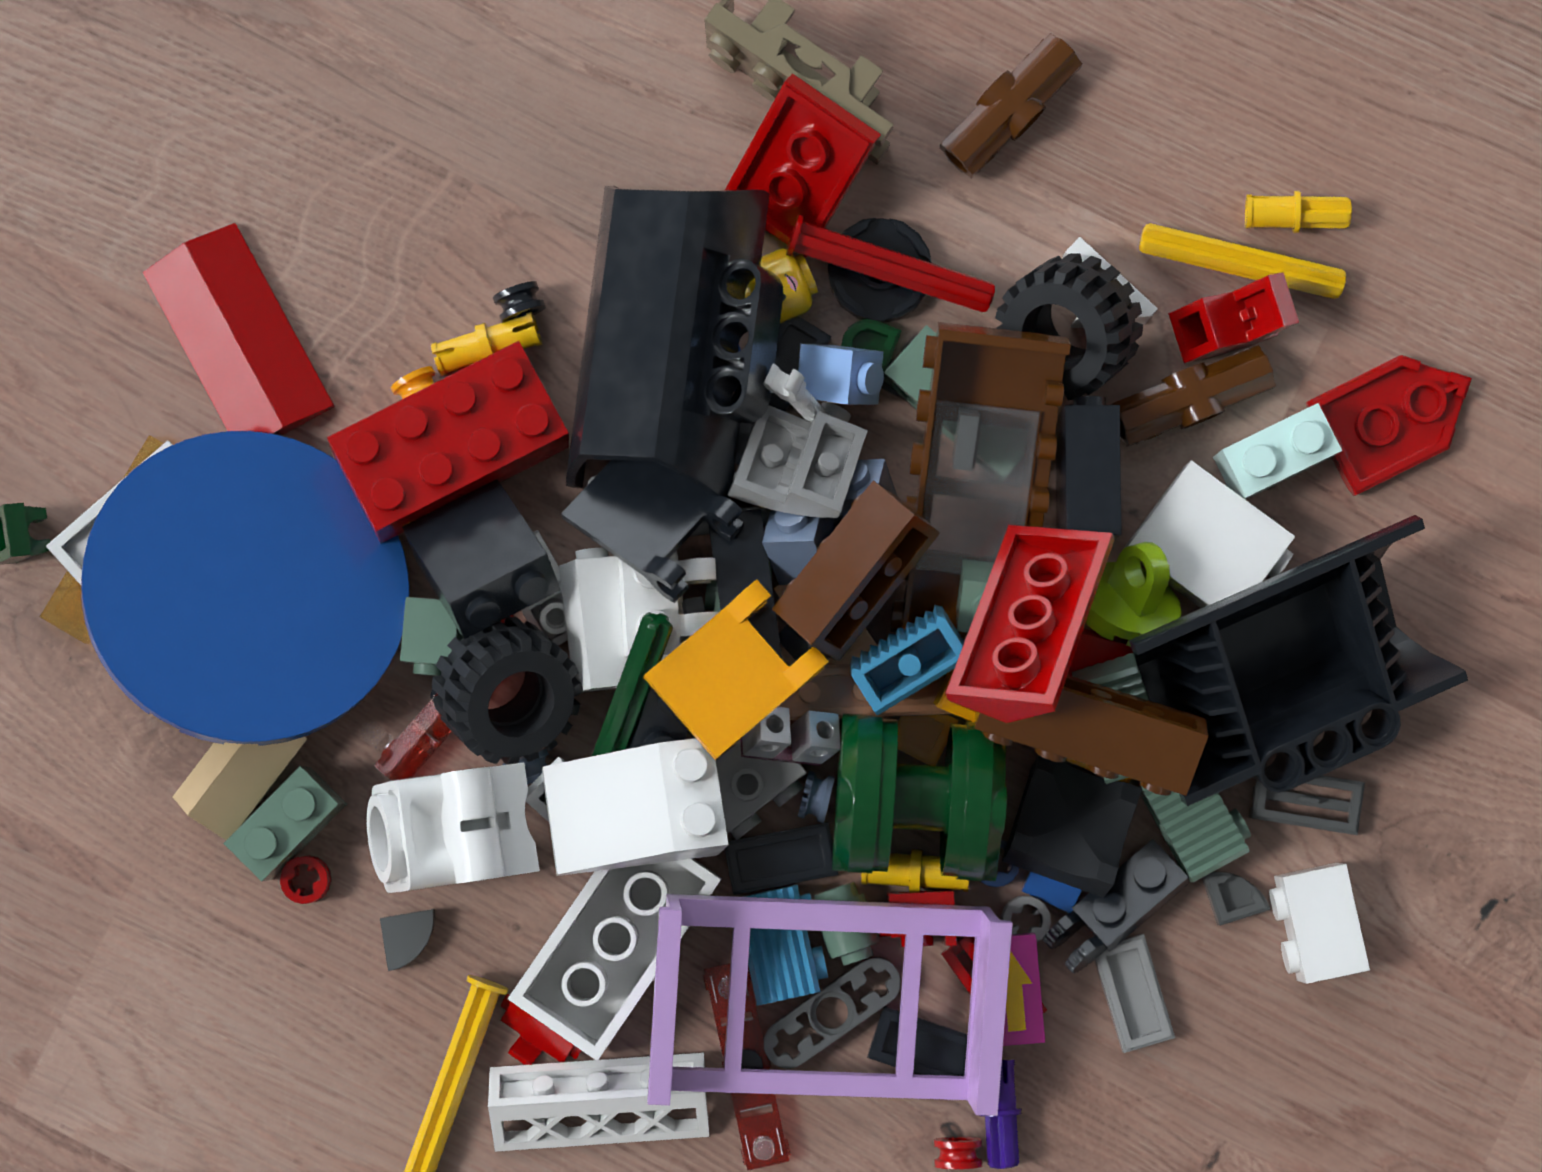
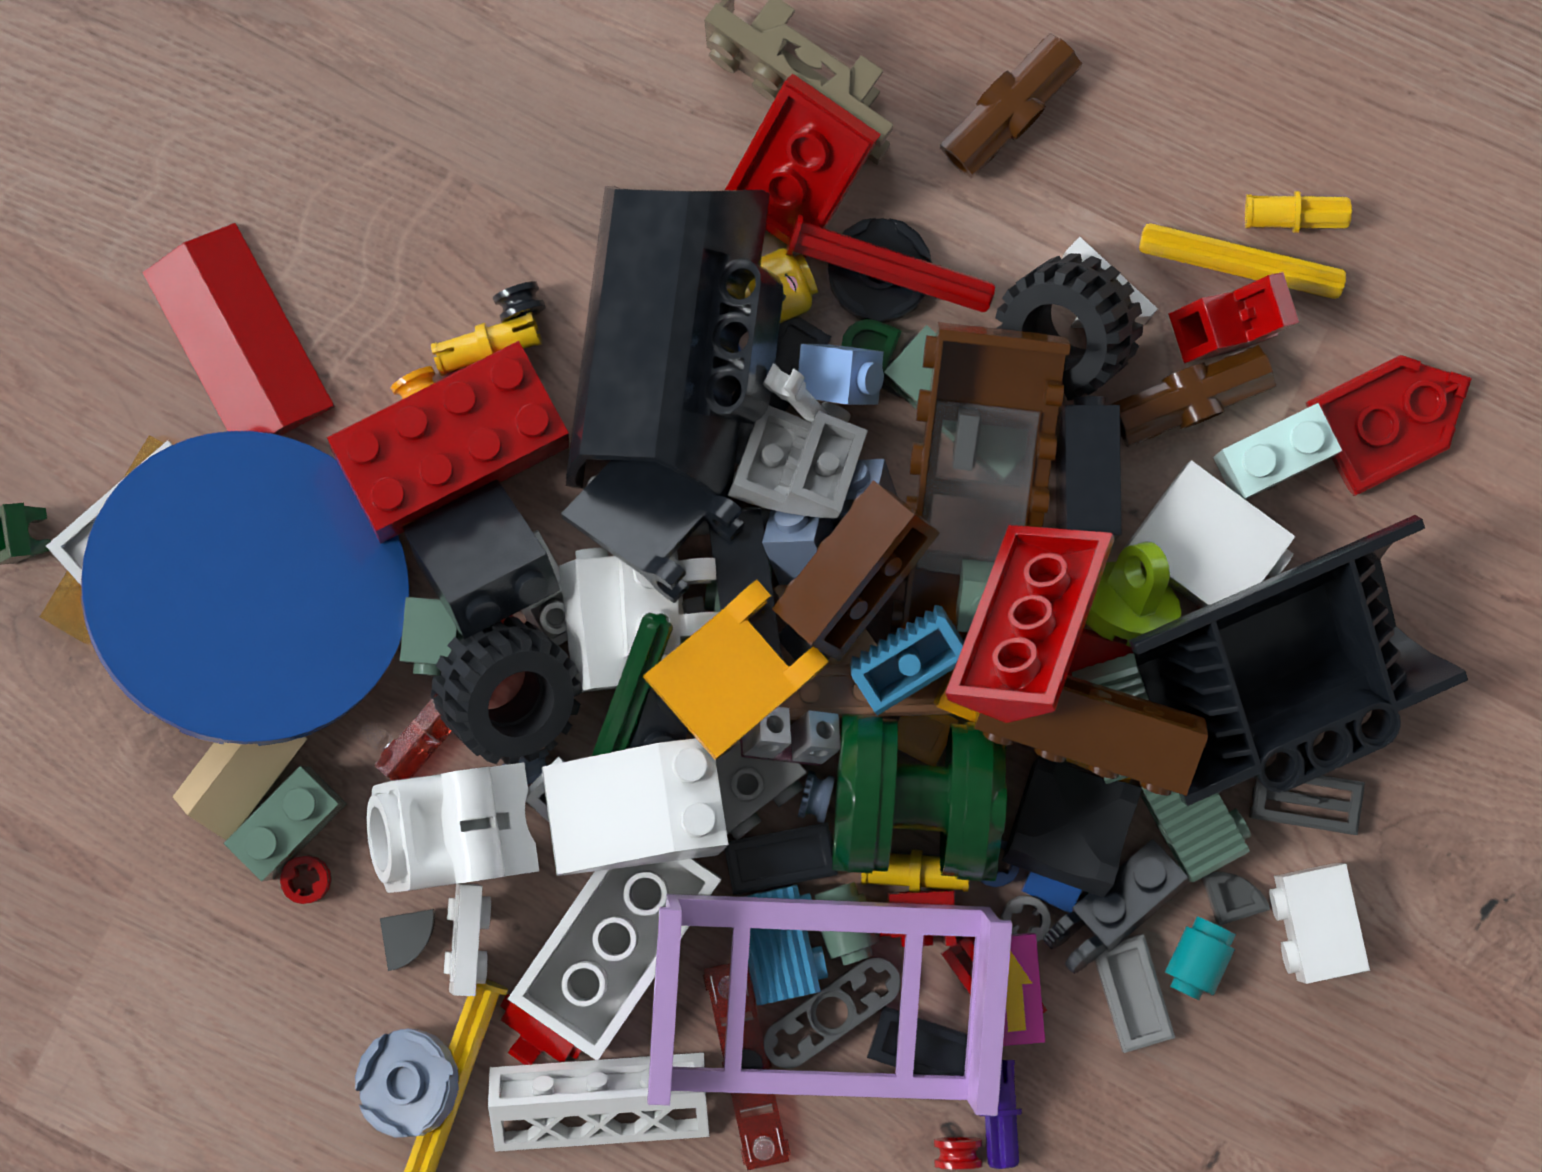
(407, 1083): none -> tile
(465, 963): none -> white plate
(1200, 958): none -> teal brick

